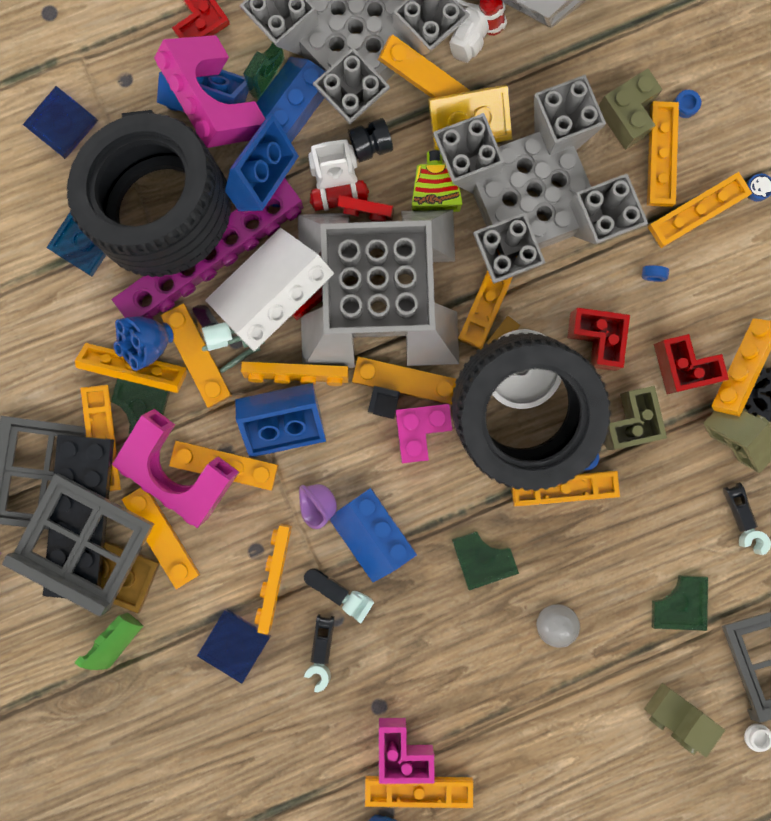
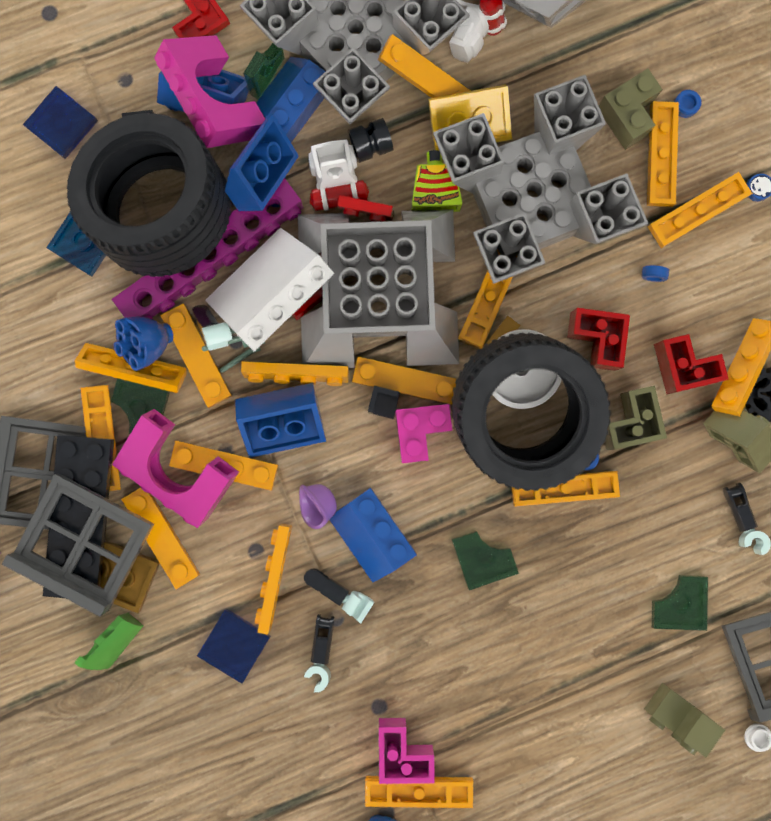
(558, 625): light grey piece -> none

